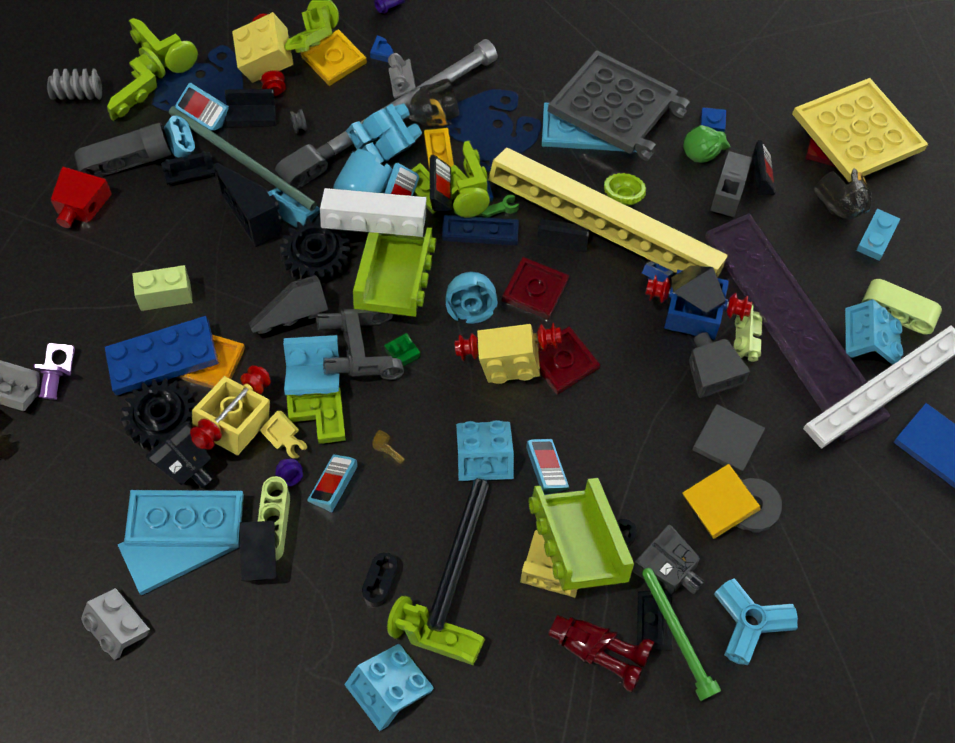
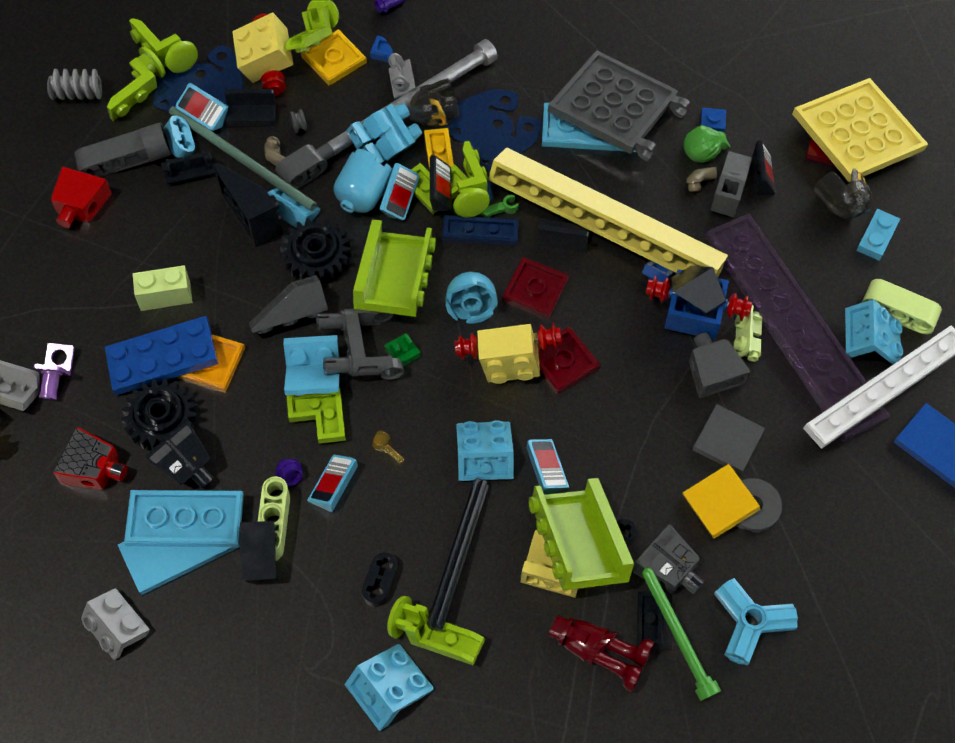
(89, 462): none -> torso
(232, 412): light yellow brick -> none
(272, 150): none -> dark tan arm
(281, 433): light yellow plate -> none
(373, 212): white brick -> none
(625, 188): lime hat -> none
(700, 175): none -> dark tan arm

